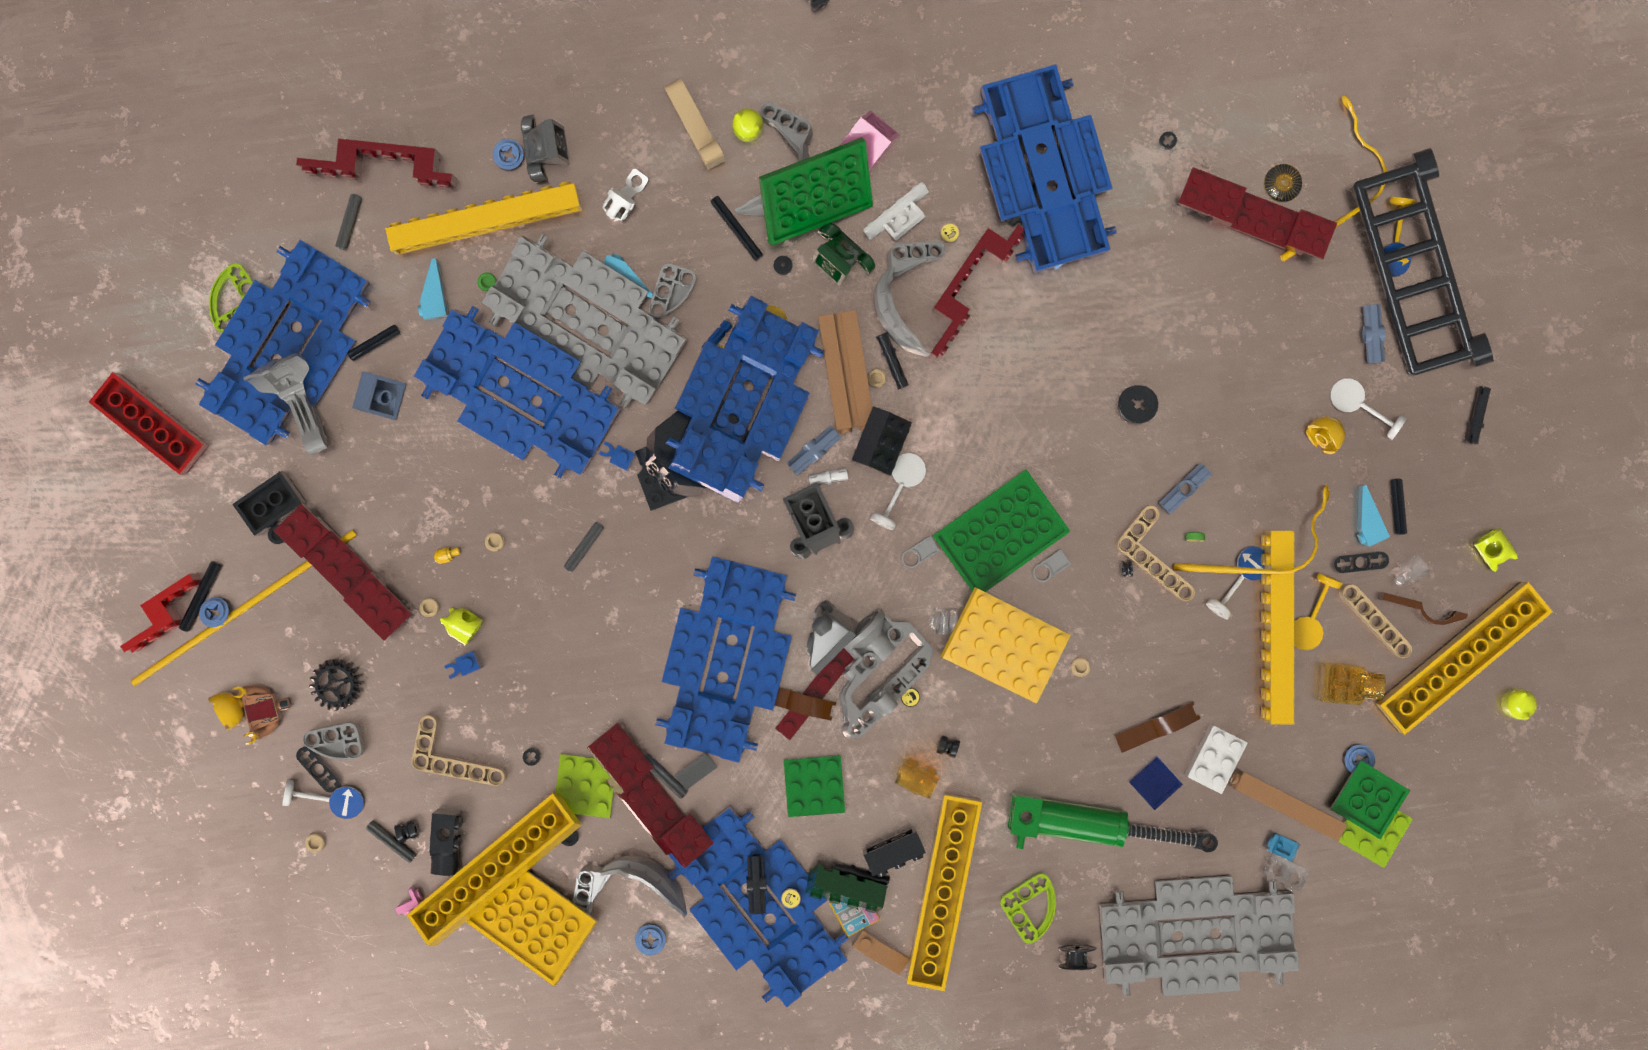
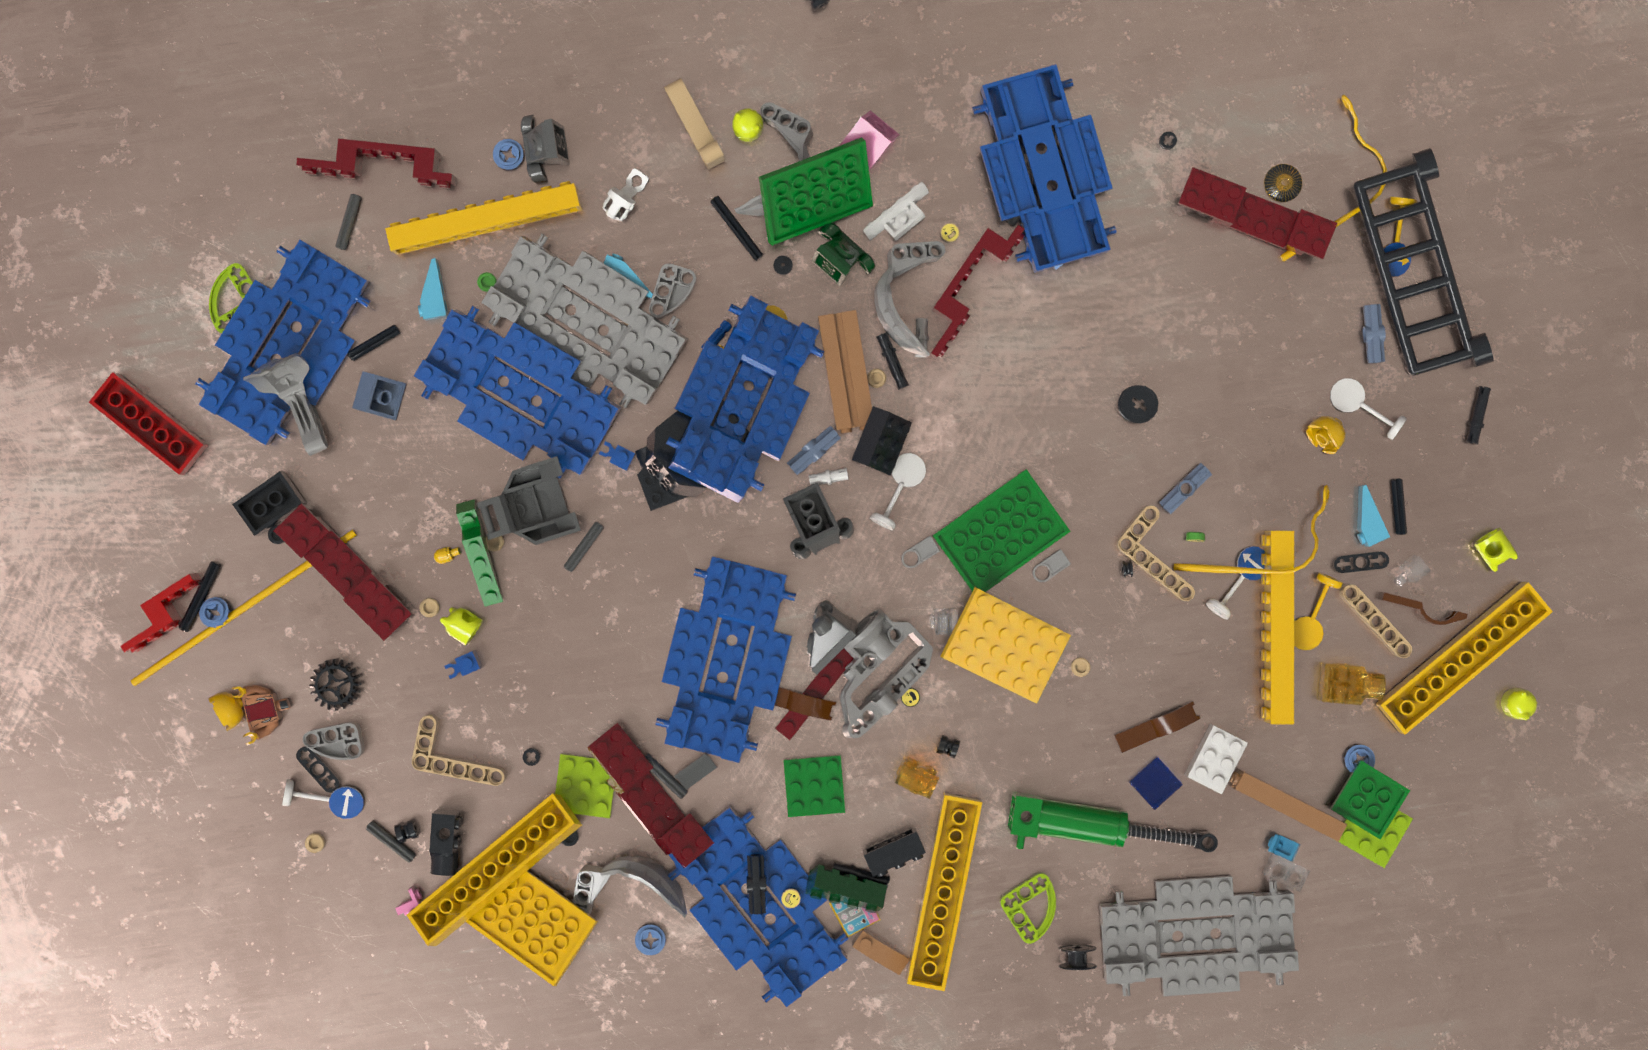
(477, 552): none -> arch
(531, 505): none -> dark grey piece
(922, 332): none -> white pin

